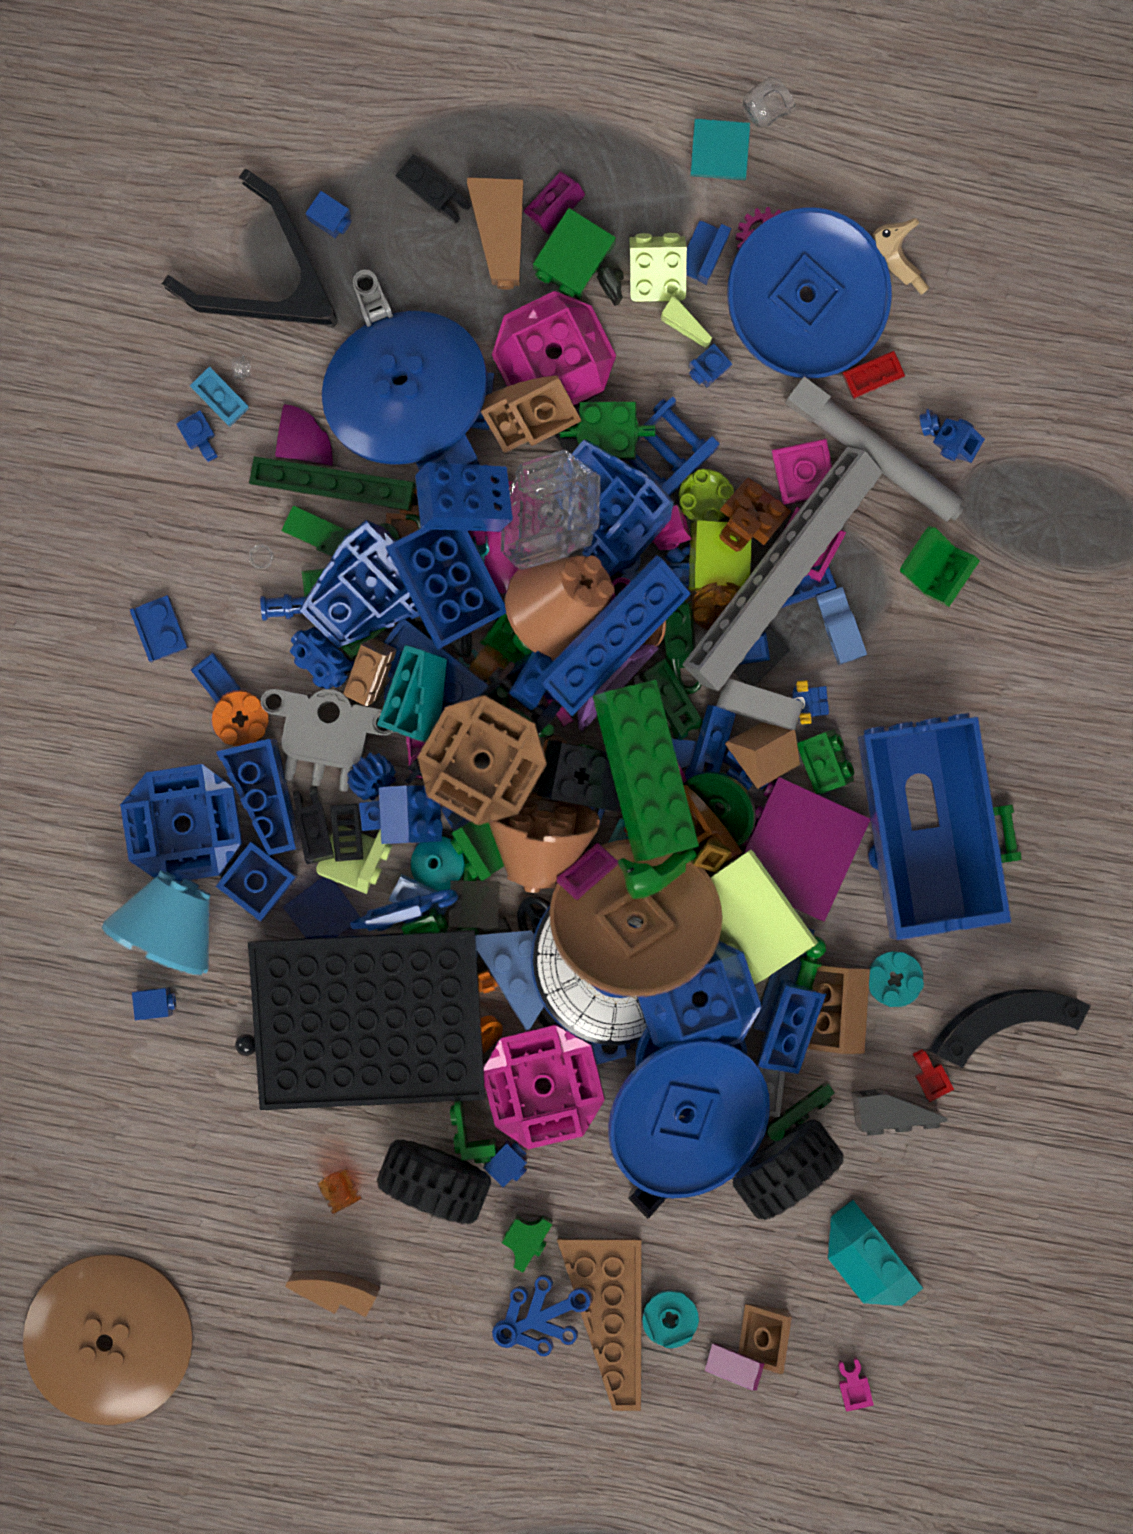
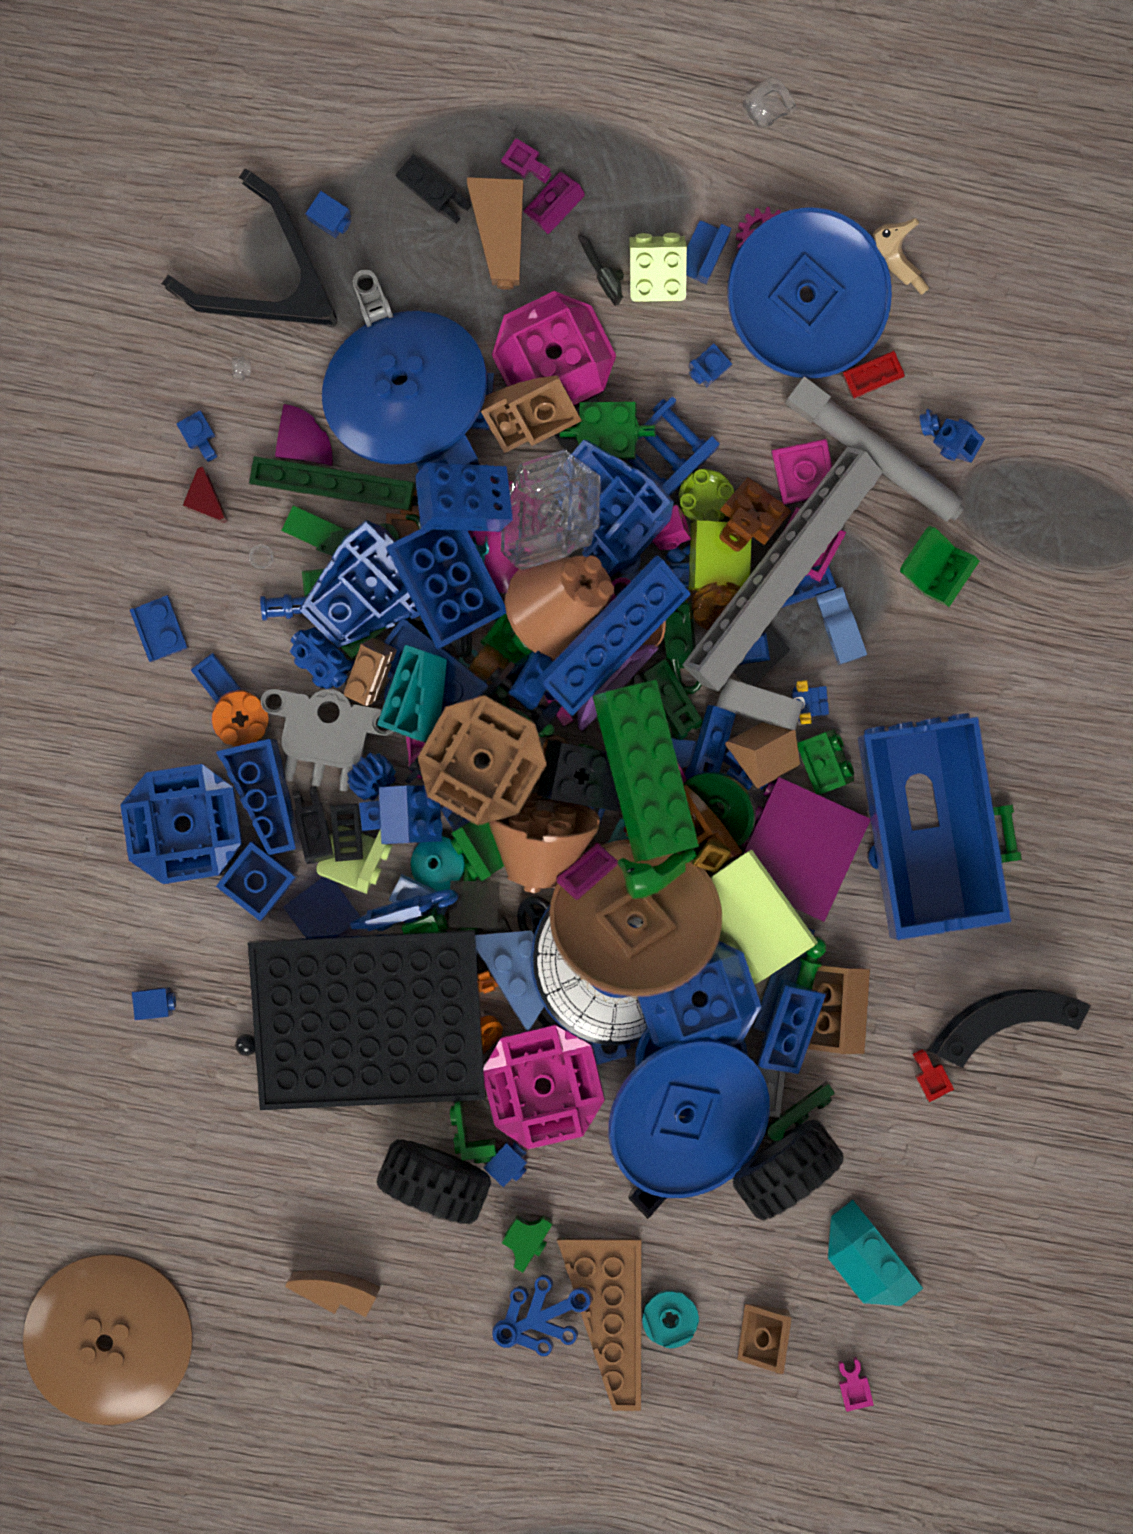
(167, 922): medium azure cone -> none
(203, 497): none -> dark red slope
(219, 396): dark azure plate -> none
(339, 1190): clear orange piece -> none
(523, 159): none -> magenta plate
(573, 254): green panel -> none
(681, 320): yellowish green slope -> none
(720, 149): teal tile -> none
(734, 1367): tile -> none
(883, 1110): dark grey slope -> none
(910, 984): teal plate -> none

